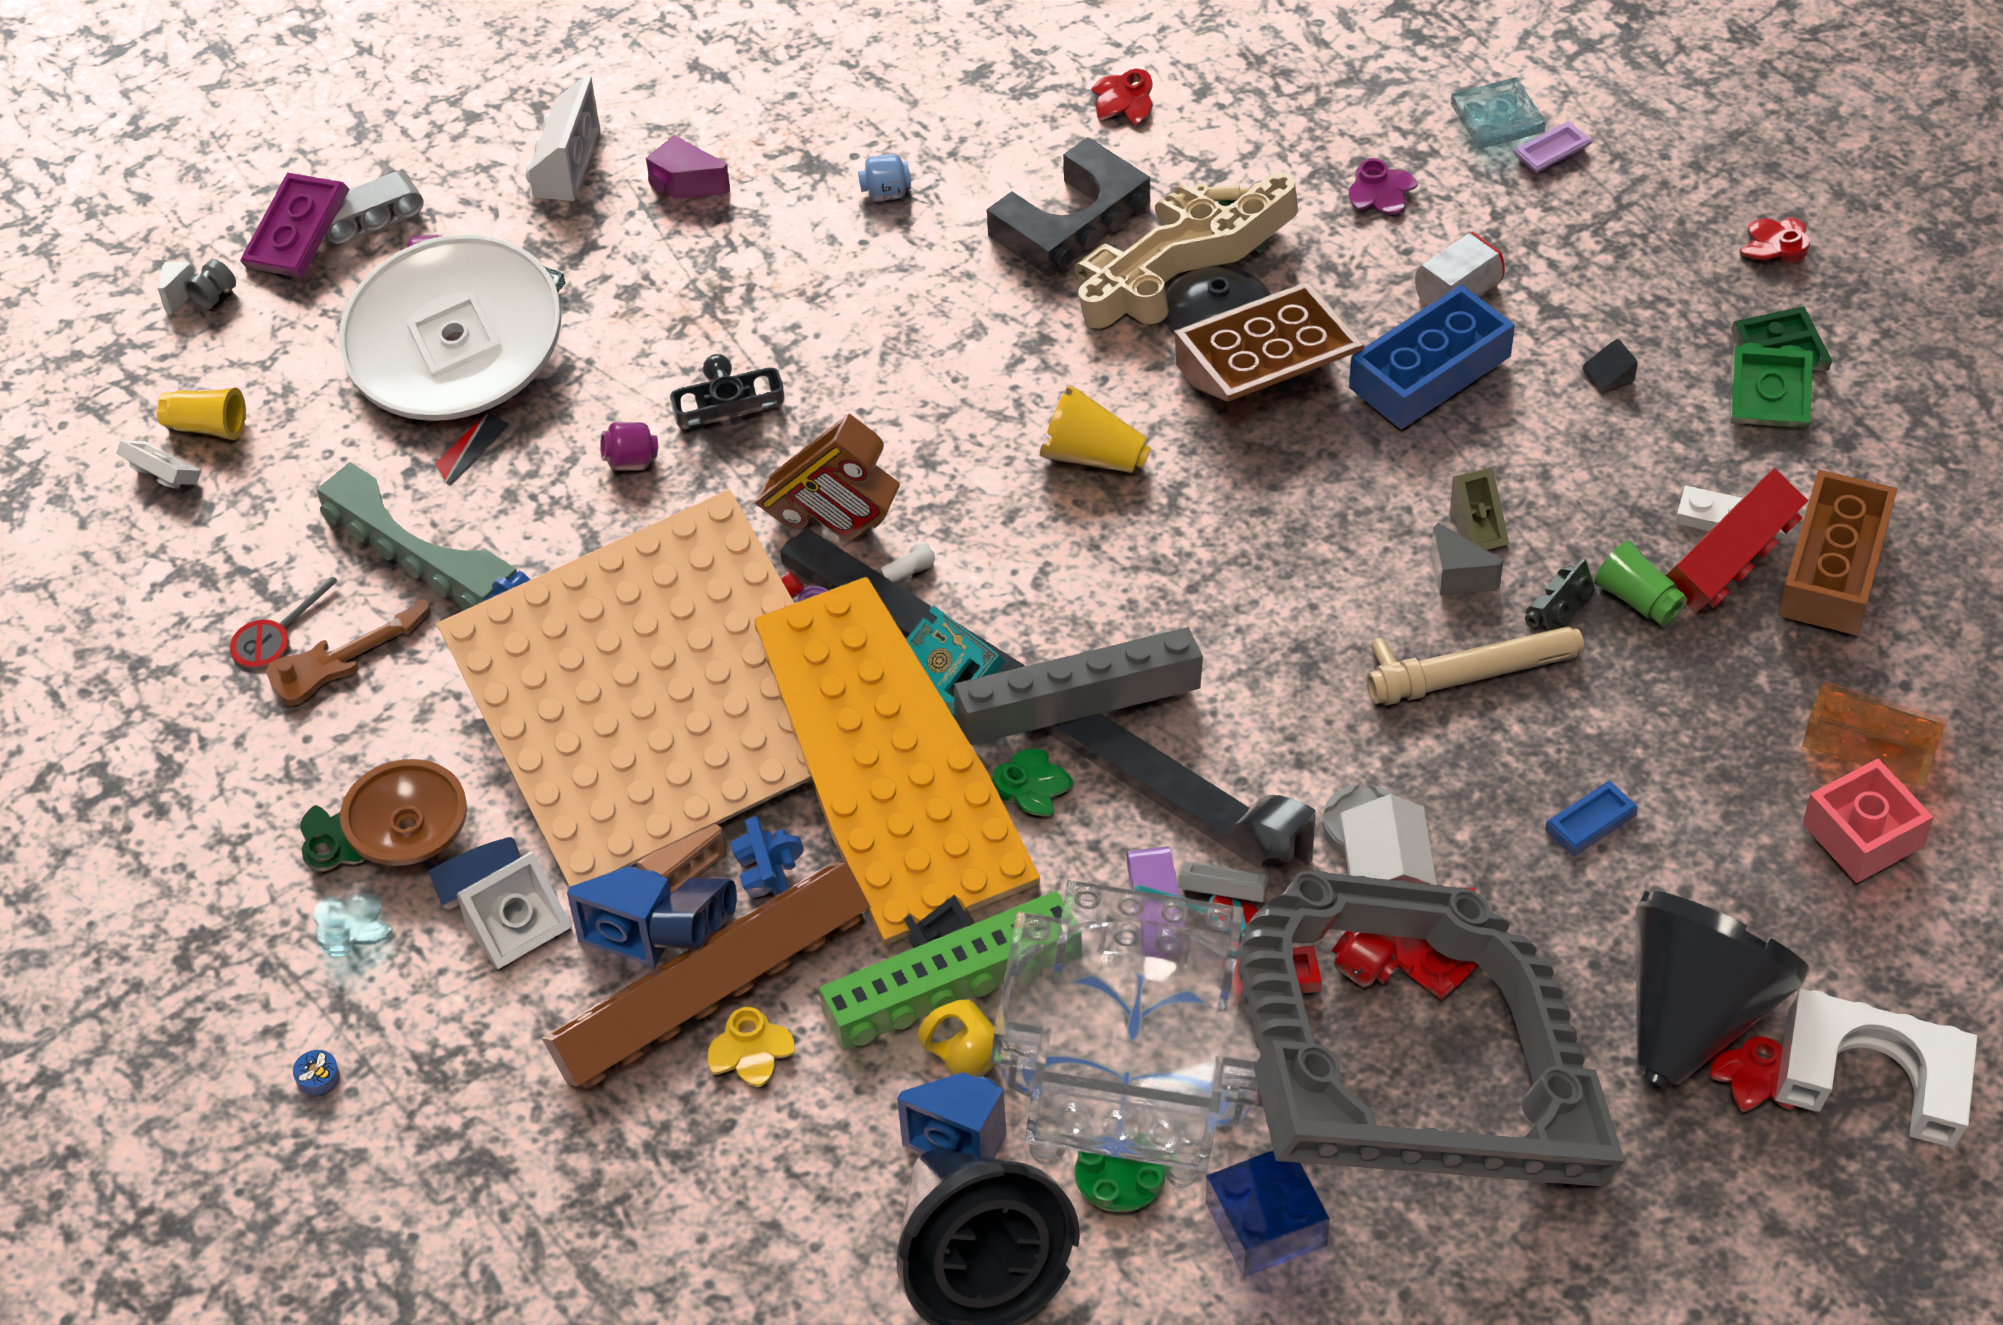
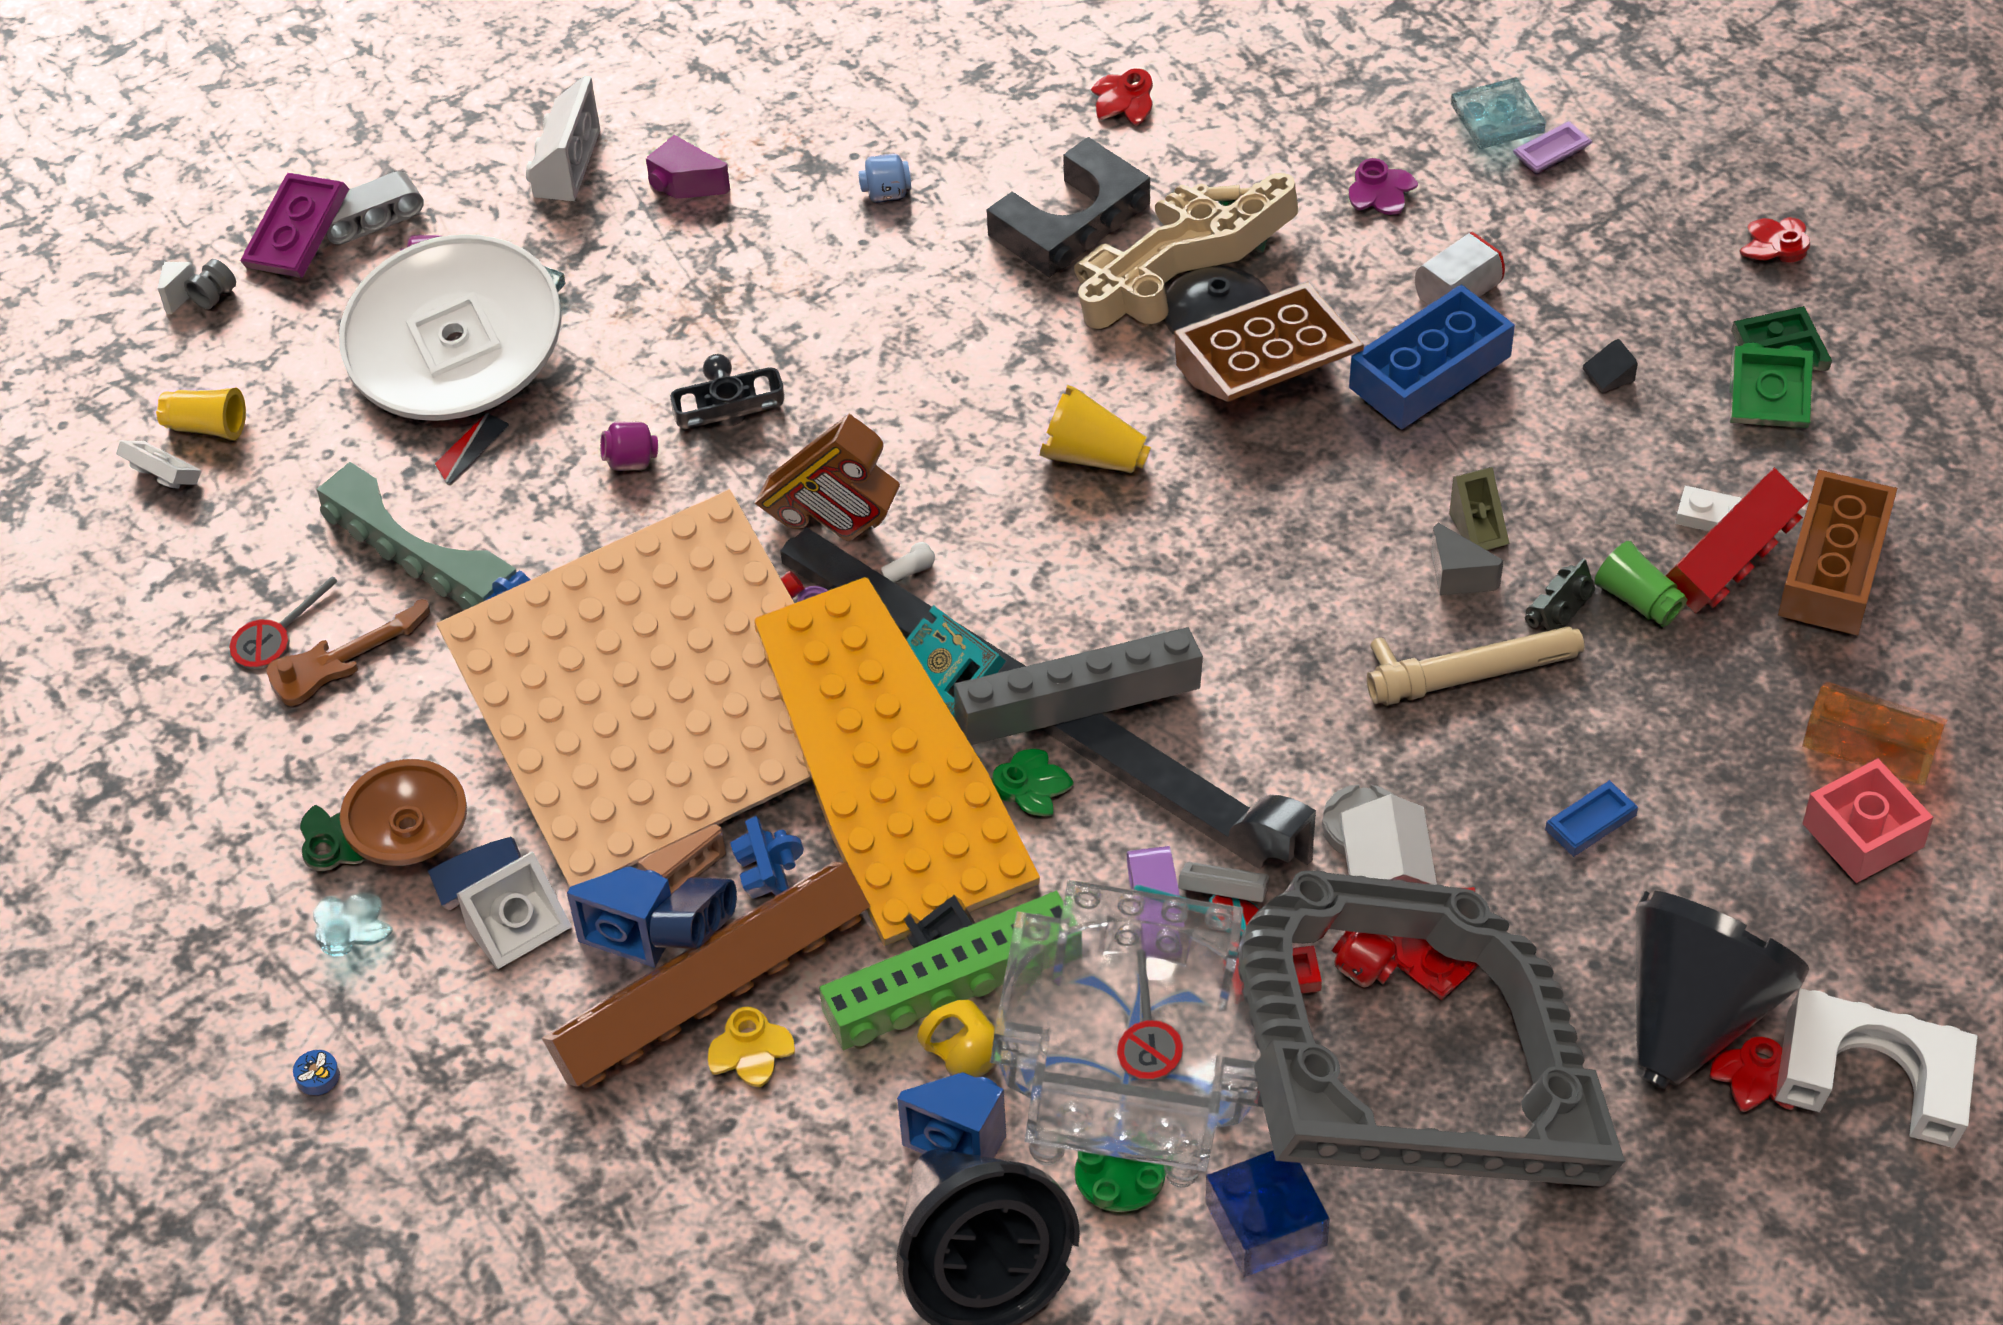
(1150, 1047): none -> piece

